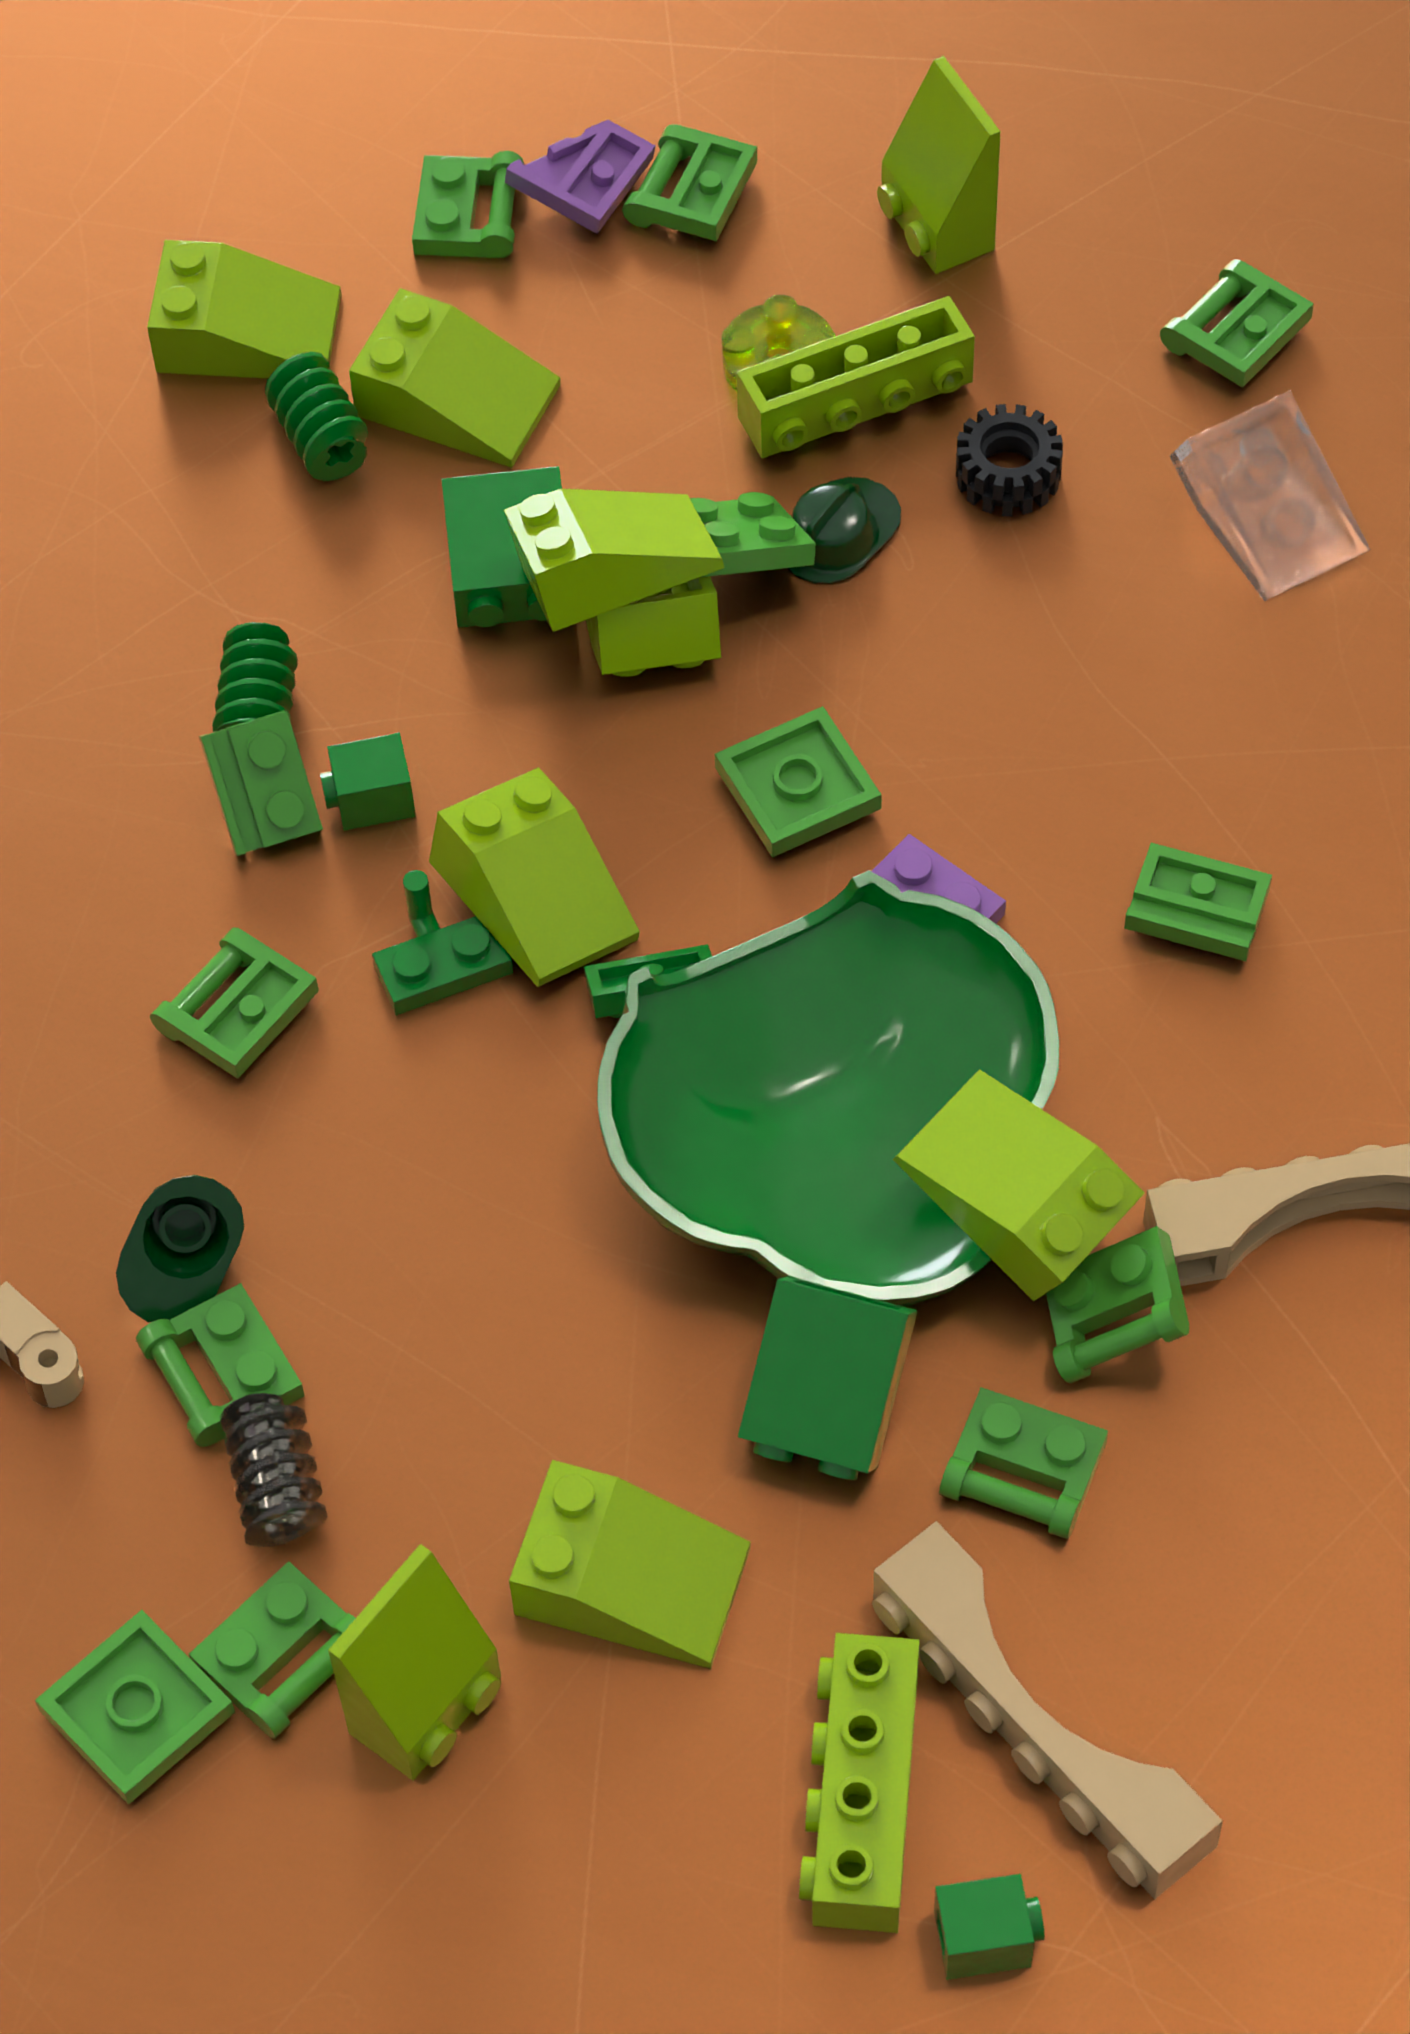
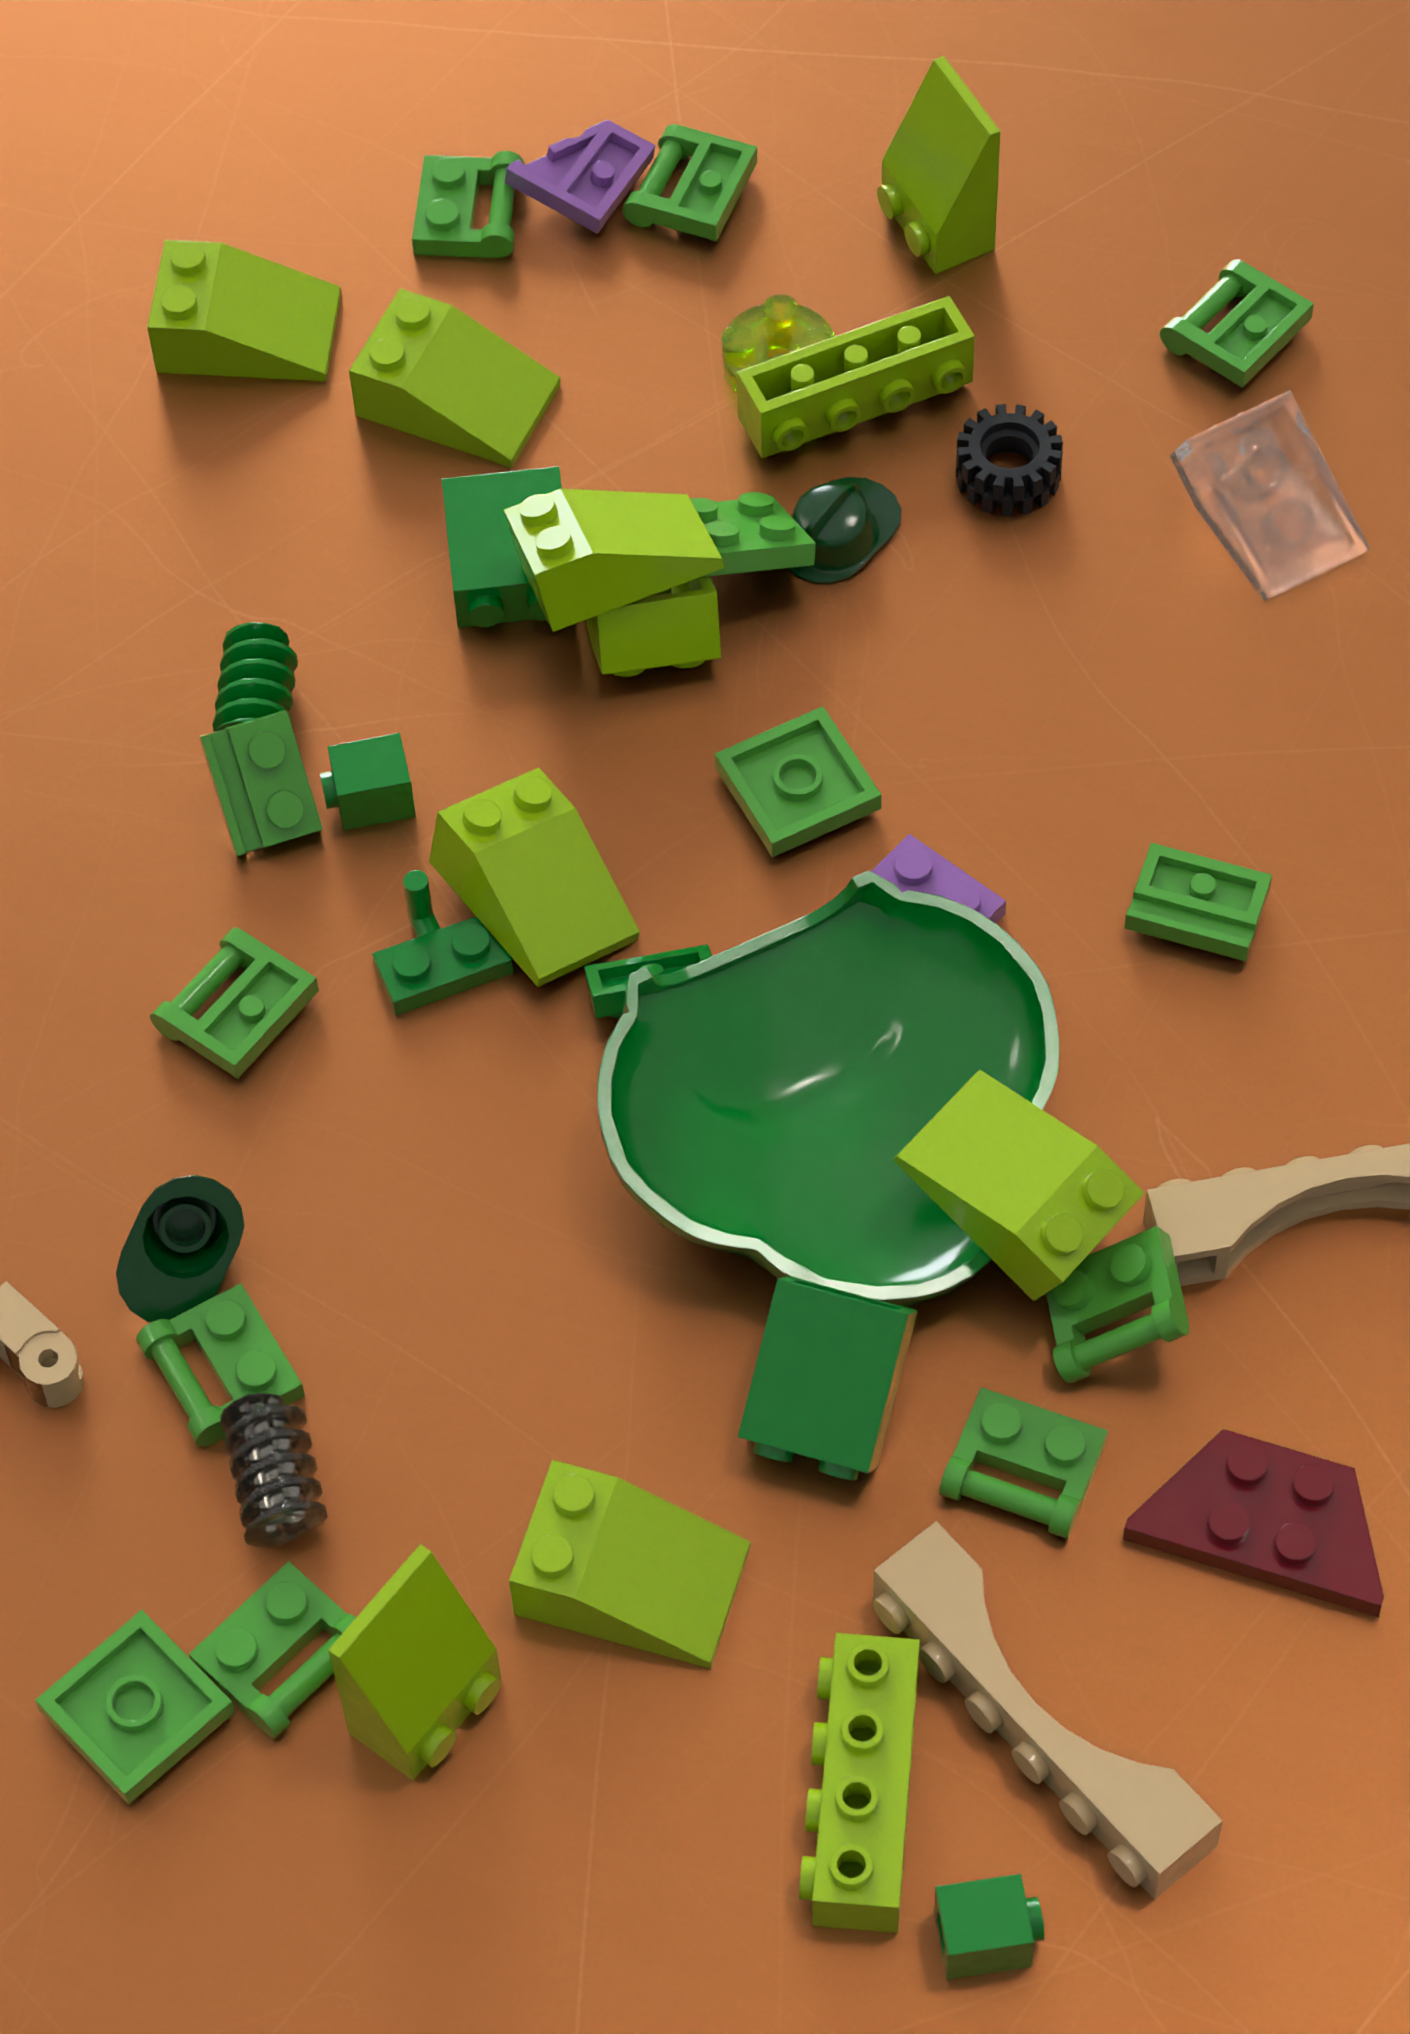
(317, 416): green piece -> none
(1267, 1519): none -> dark red wing

